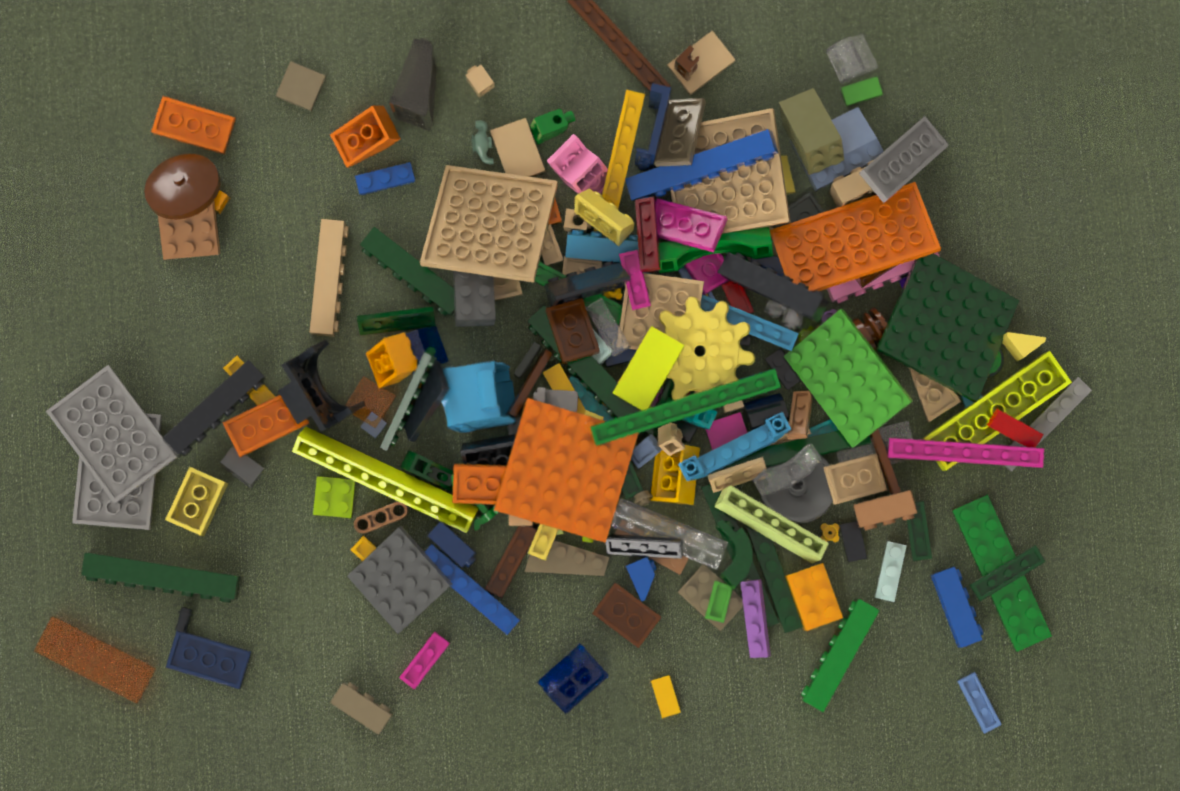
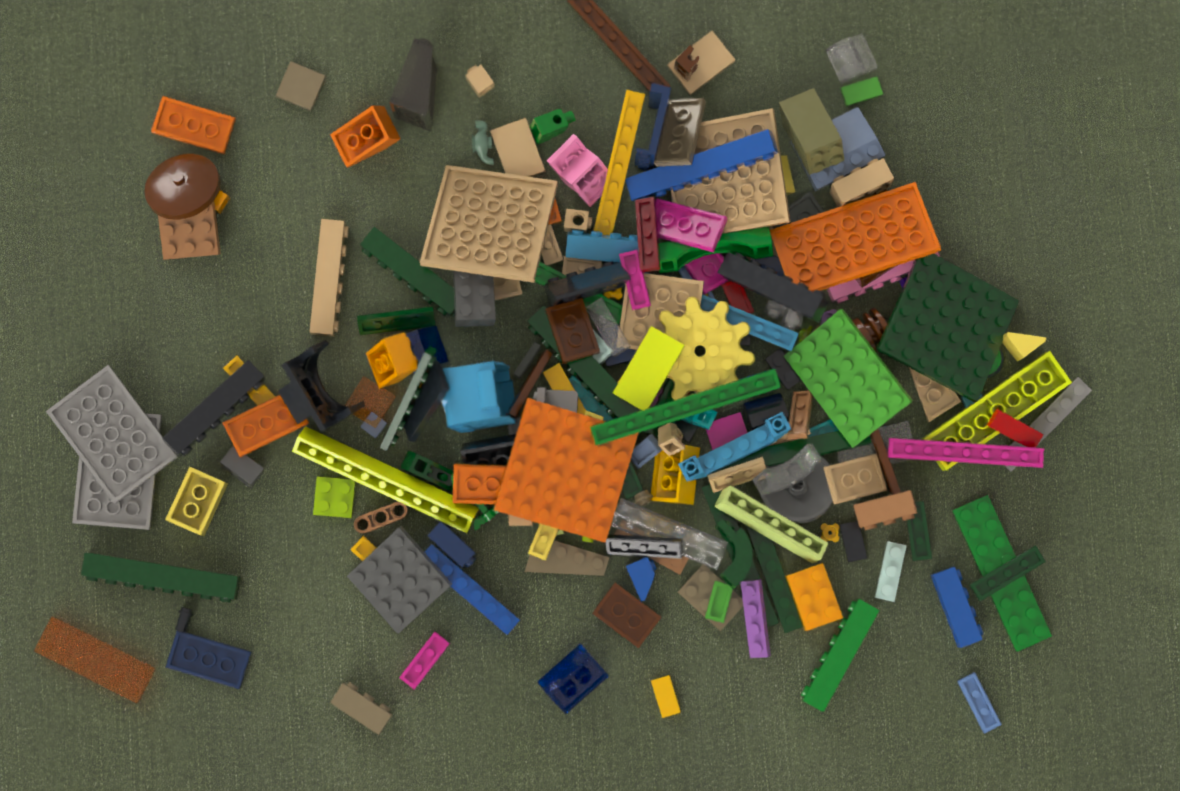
(385, 178): blue plate -> none
(511, 560): reddish brown tile -> none
(603, 216): light yellow slope -> none
(733, 406): tan tile -> none
(903, 159): light grey plate -> none

